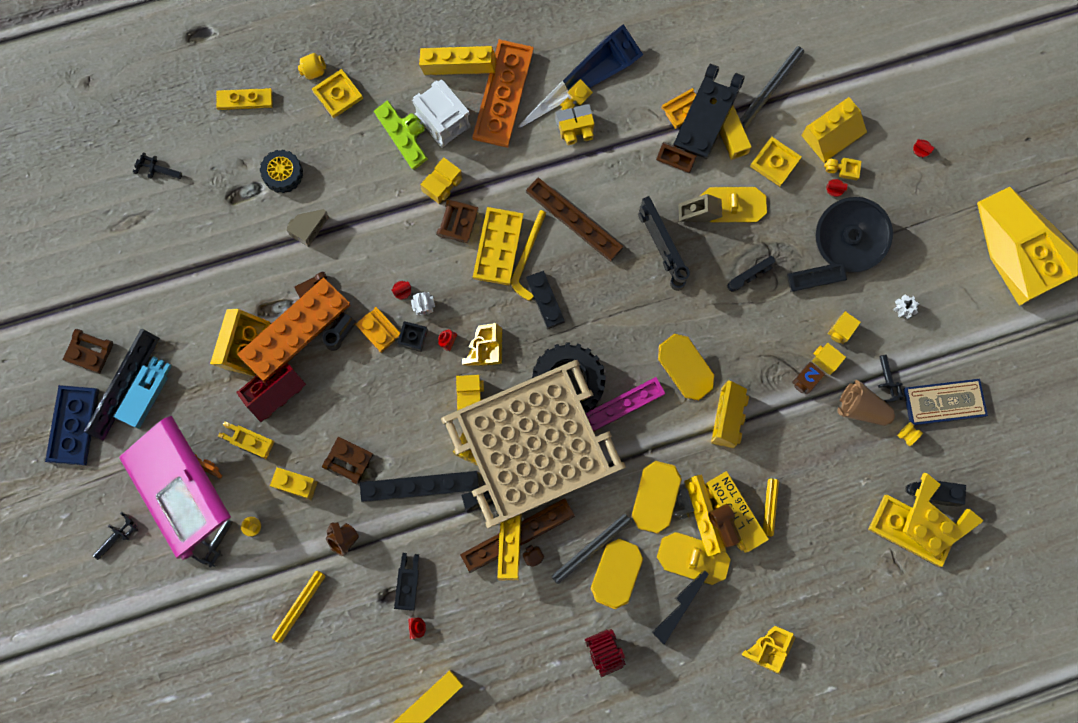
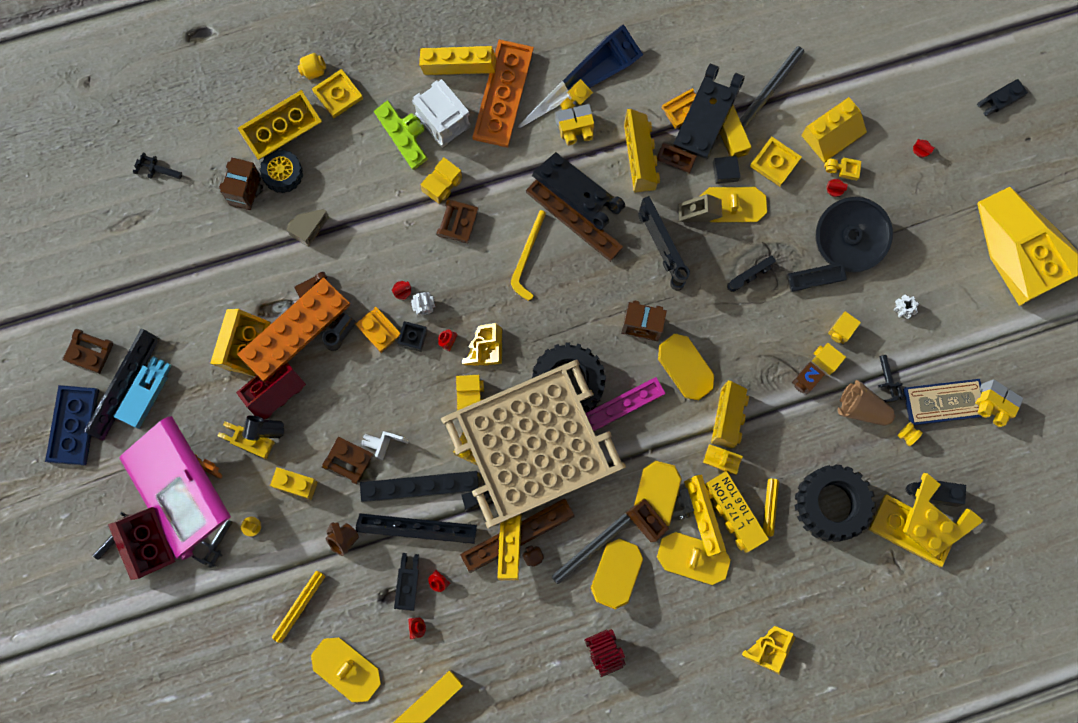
(141, 543): none -> dark red slope
(240, 183): none -> reddish brown container
(244, 99): yellow plate -> none
(258, 427): none -> black piece
(279, 125): none -> yellow slope
(345, 669): none -> yellow shield
(381, 444): none -> white bracket
(416, 528): none -> black plate
(438, 581): none -> red plate
(498, 246): yellow plate -> none
(545, 299): black plate -> none
(572, 185): none -> black hinge
(640, 151): none -> yellow slope
(644, 321): none -> reddish brown container
(648, 520): none -> reddish brown slope
(666, 627): black slope -> none
(722, 459): none -> yellow hips
(722, 519): reddish brown piece -> none
(726, 169): none -> black piece
(859, 497): none -> black tyre
(999, 402): none -> yellow hips
(1003, 97): none -> black hinge

